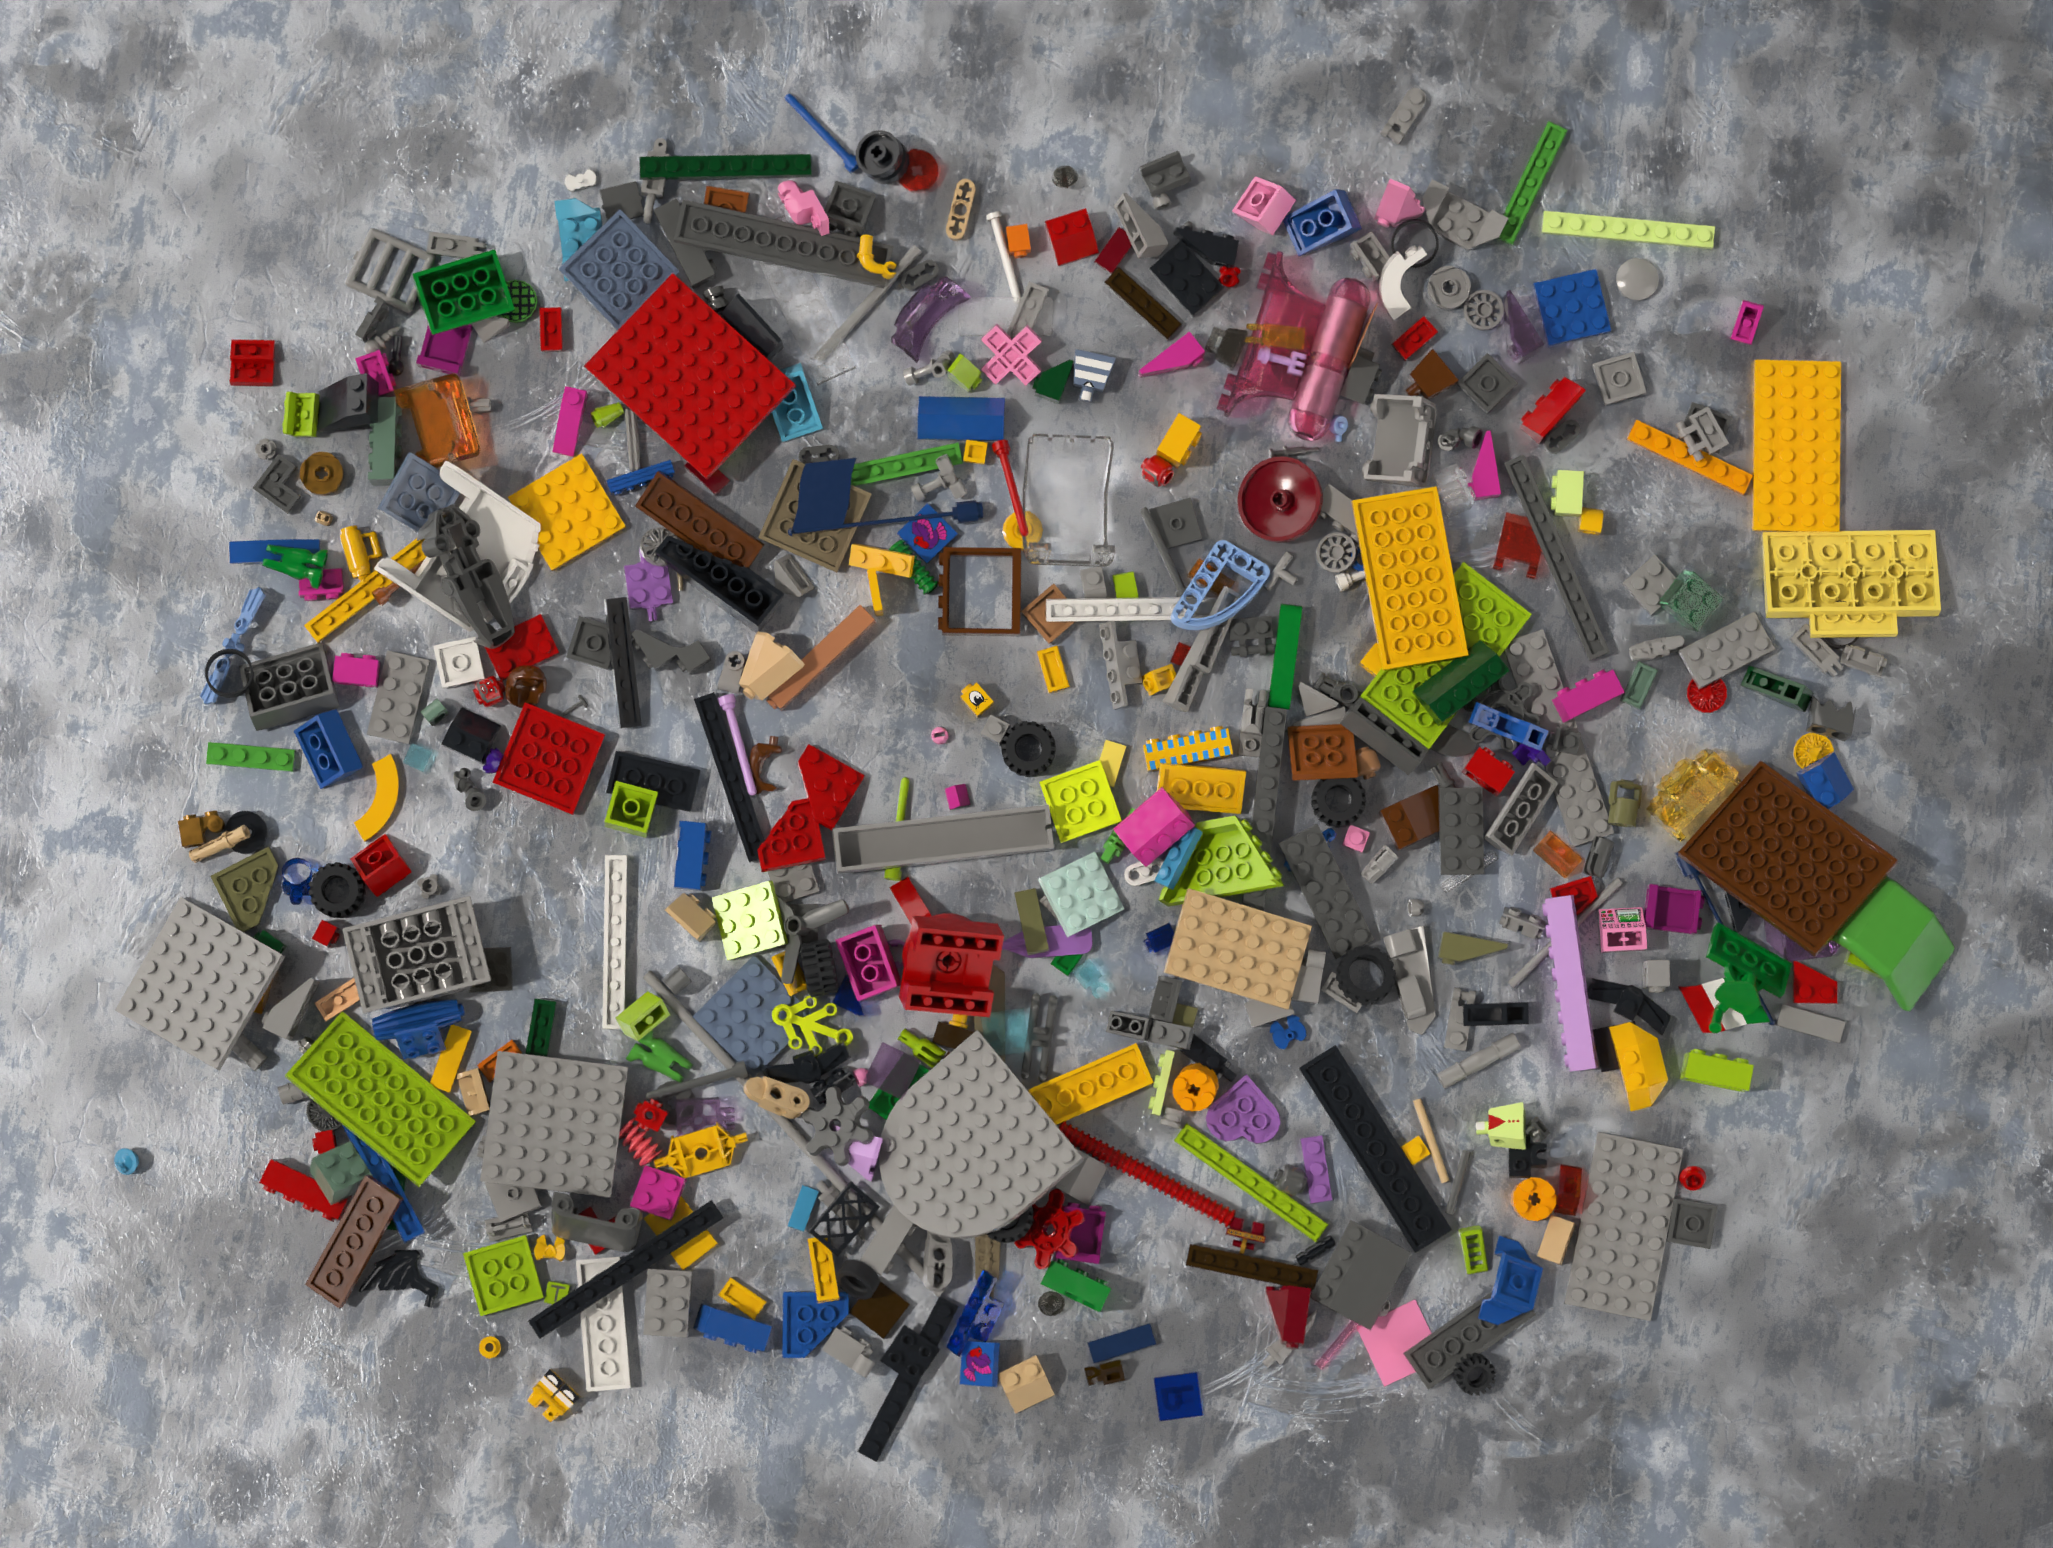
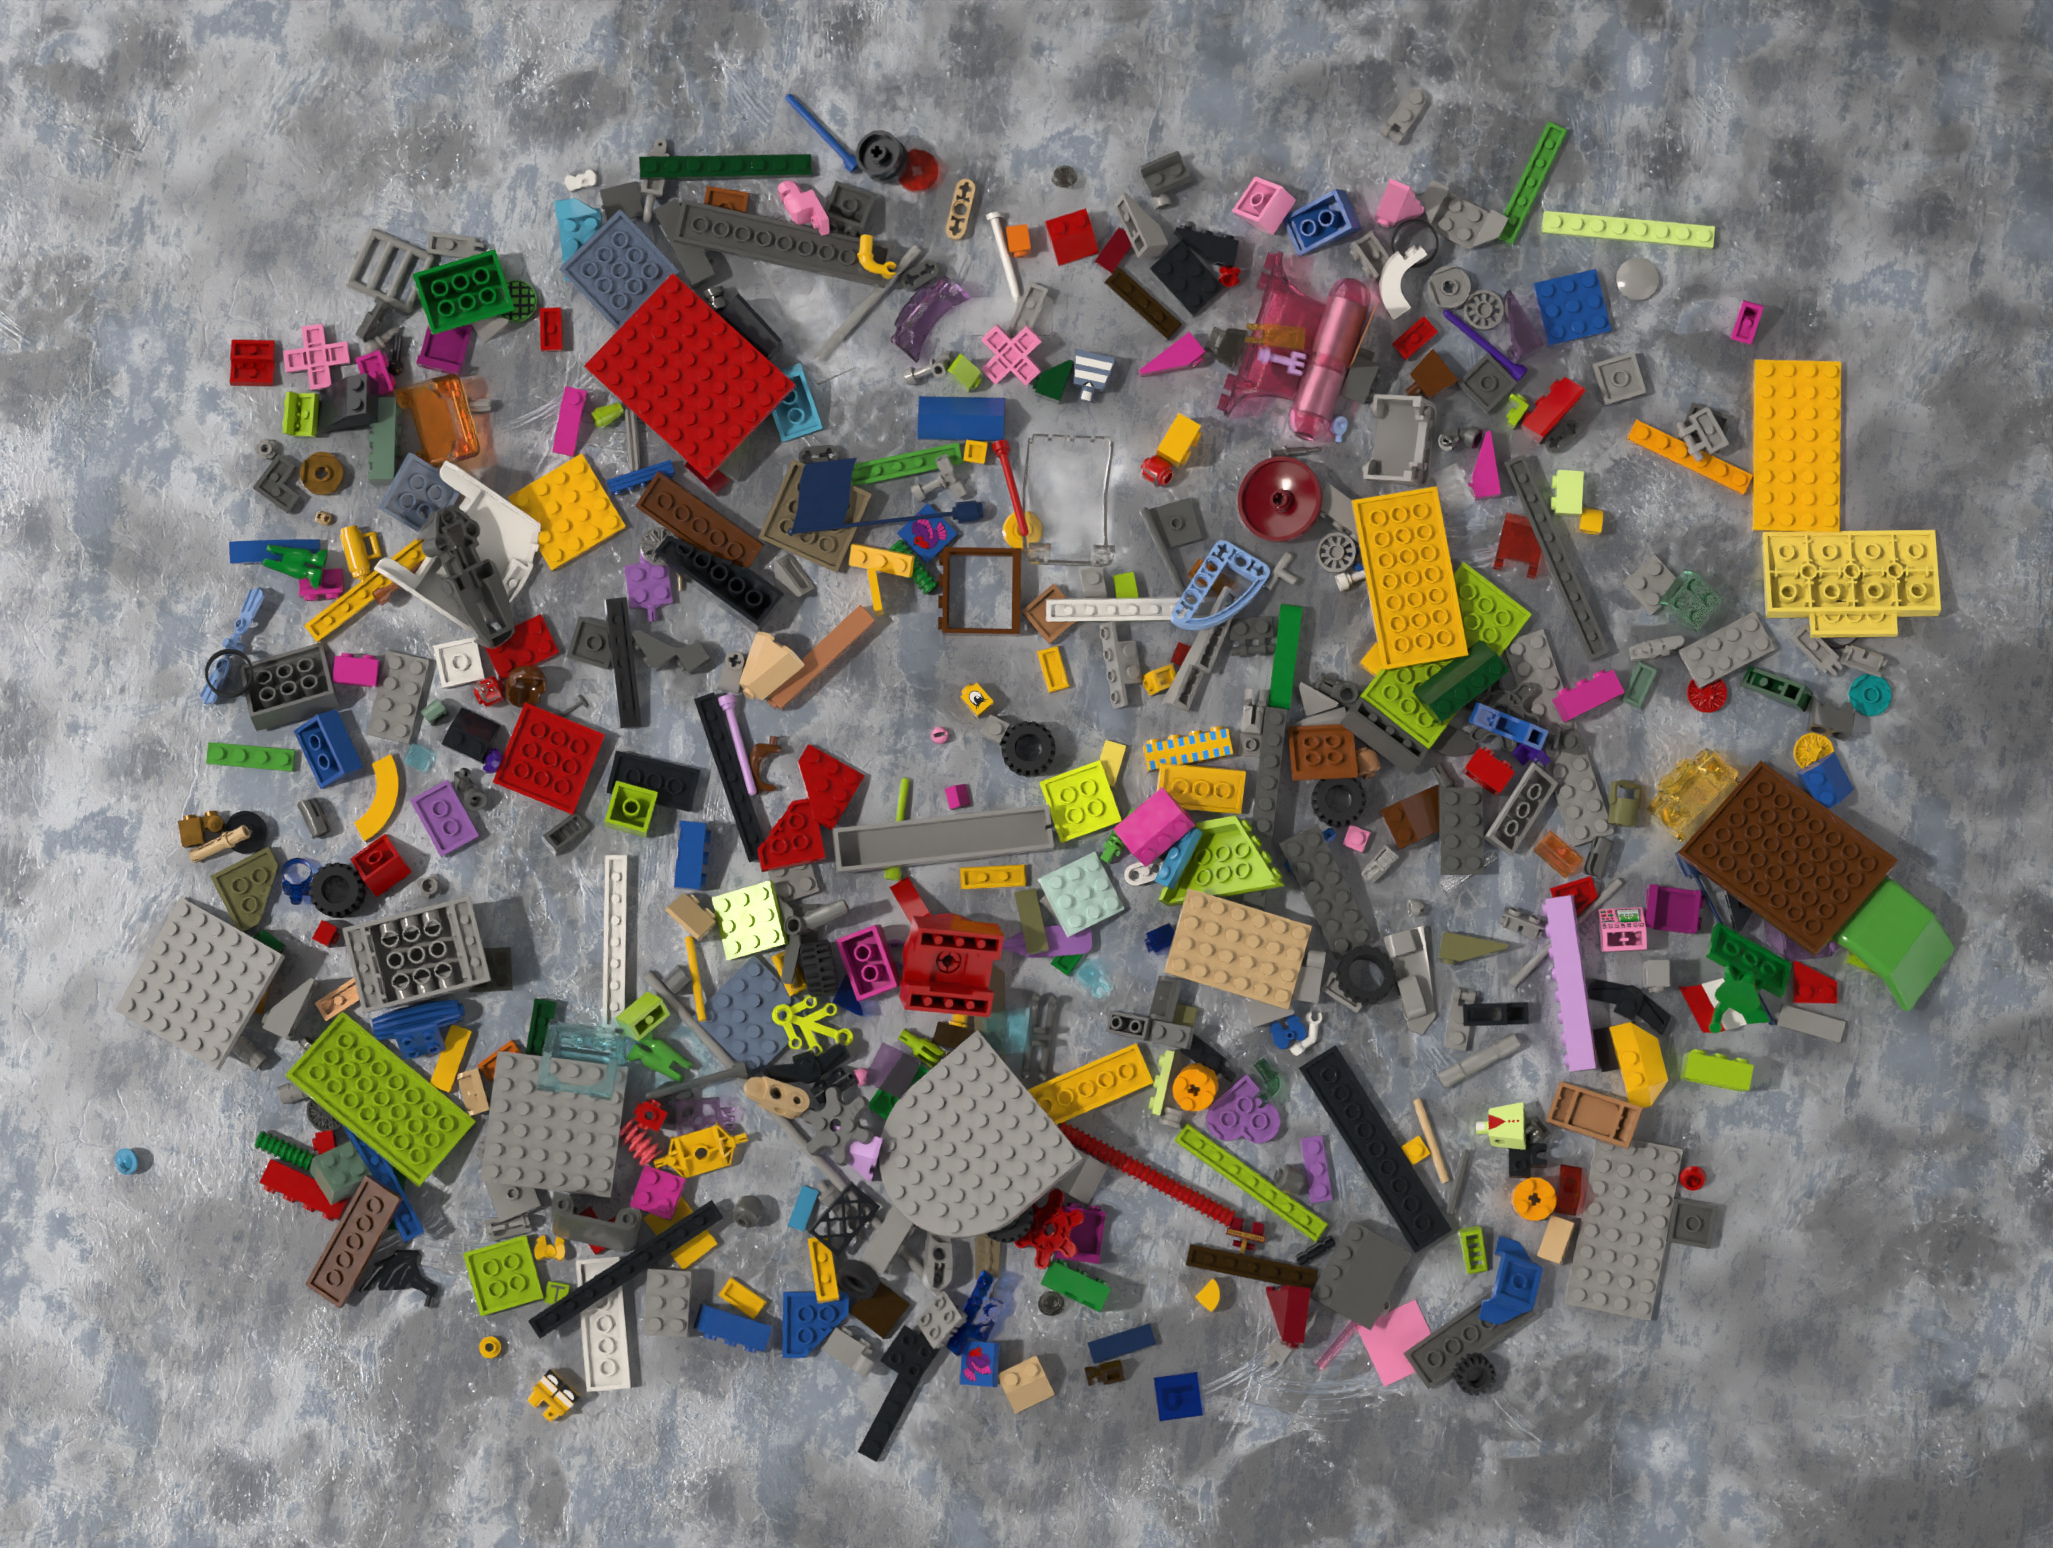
(284, 1150): none -> green piece
(314, 817): none -> dark grey arm
(316, 357): none -> bright pink plate
(444, 818): none -> medium lavender plate
(569, 838): none -> dark grey slope
(587, 1037): none -> clear light blue windscreen
(695, 978): none -> yellow bar
(748, 1211): none -> dark grey head
(940, 1320): none -> light grey hinge
(992, 876): none -> yellow tile
(1209, 1295): none -> yellow brick
(1271, 1080): none -> clear green piece
(1313, 1031): none -> white arm
(1516, 370): none -> dark purple piece
(1516, 414): none -> lime bracket
(1594, 1115): none -> medium nougat slope
(1869, 695): none -> teal tile

